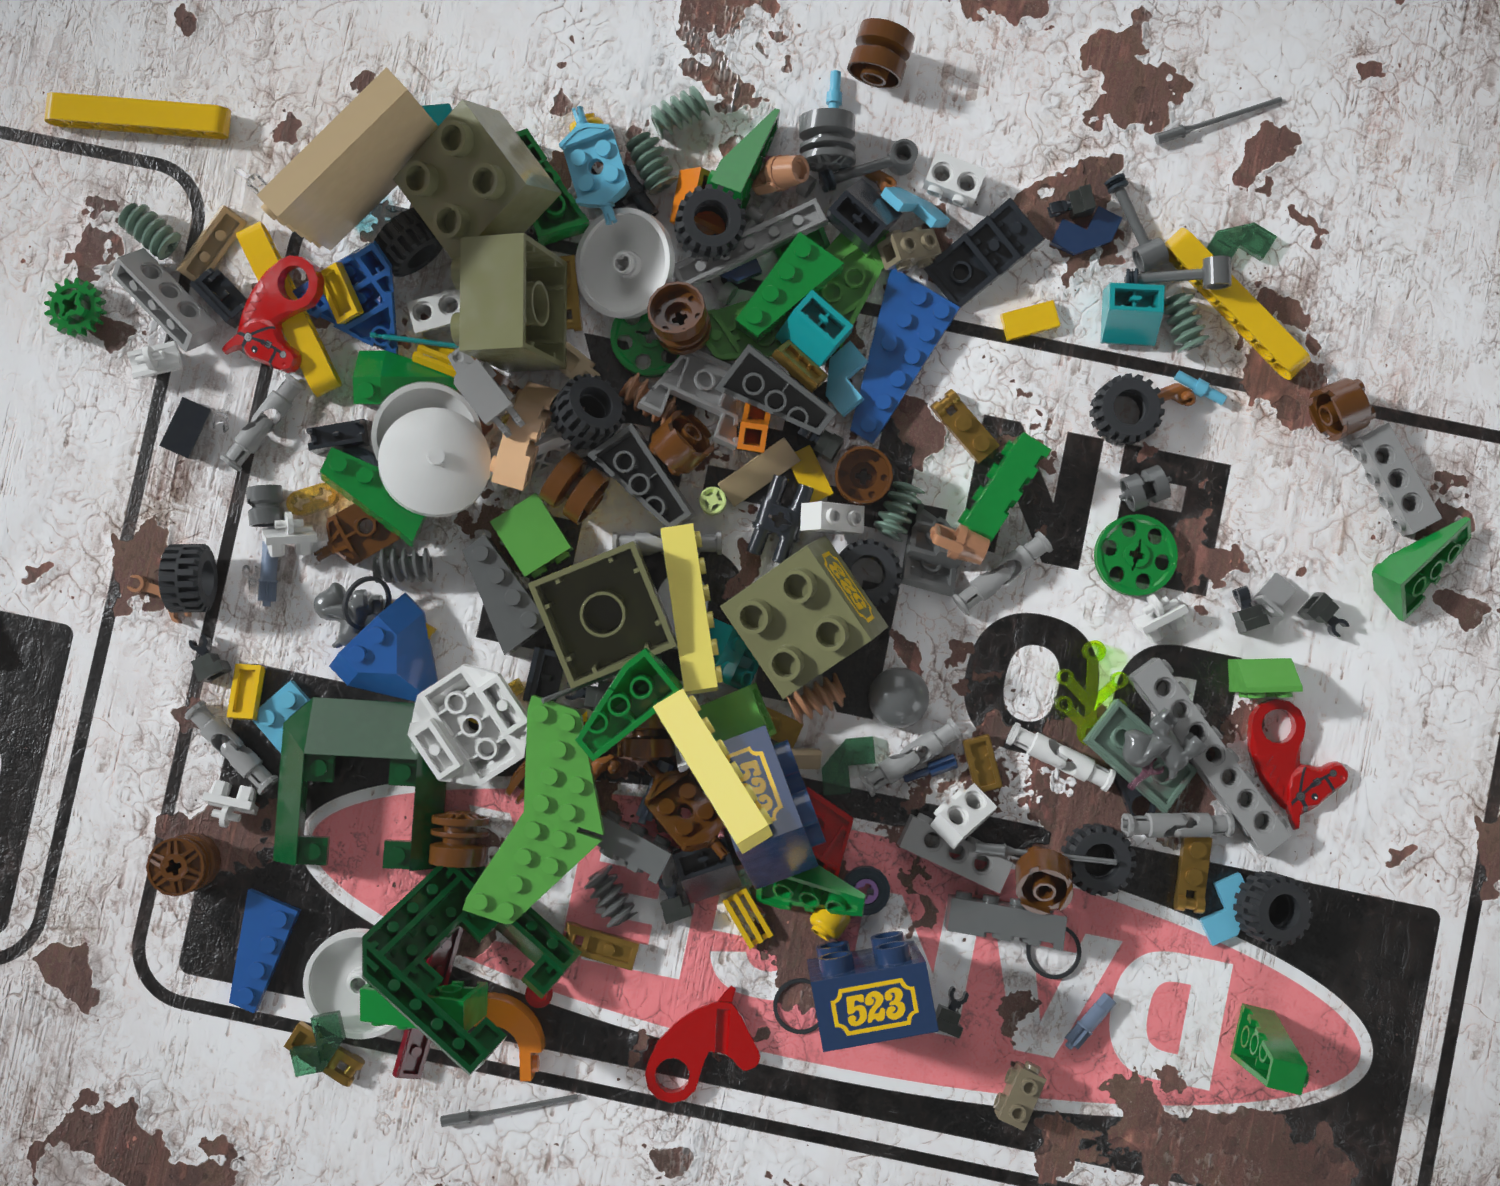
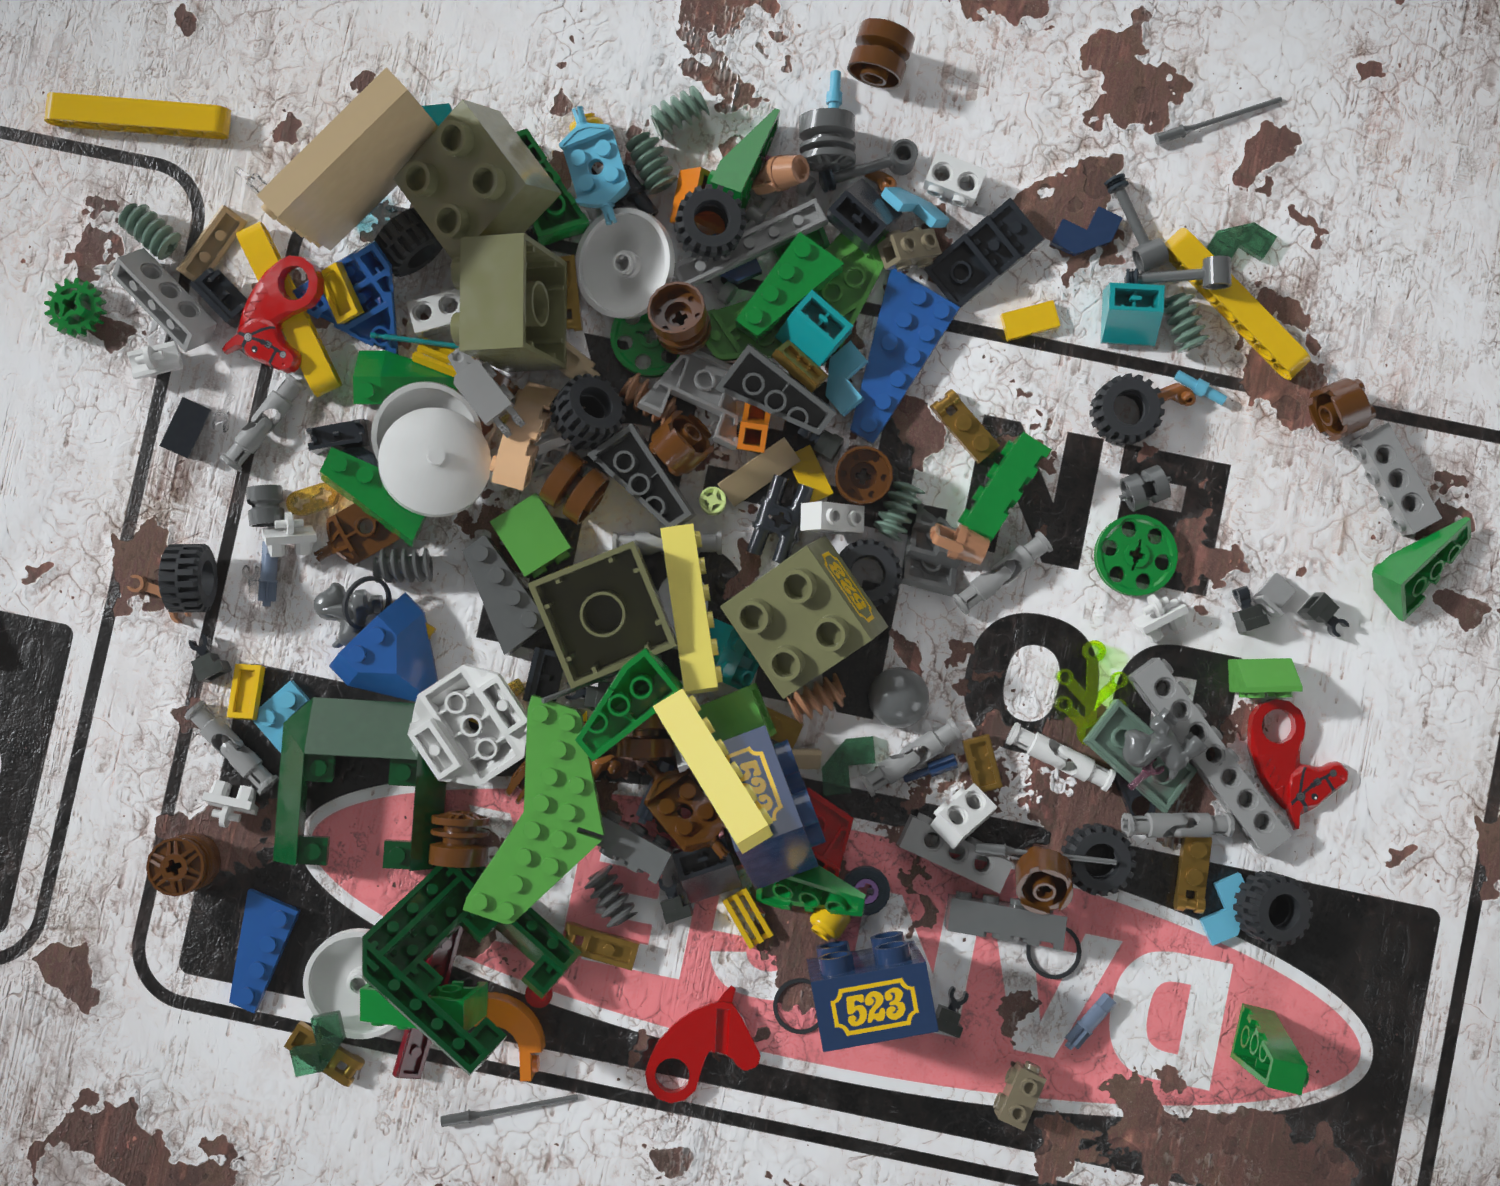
(1077, 202): pearl dark grey piece -> none

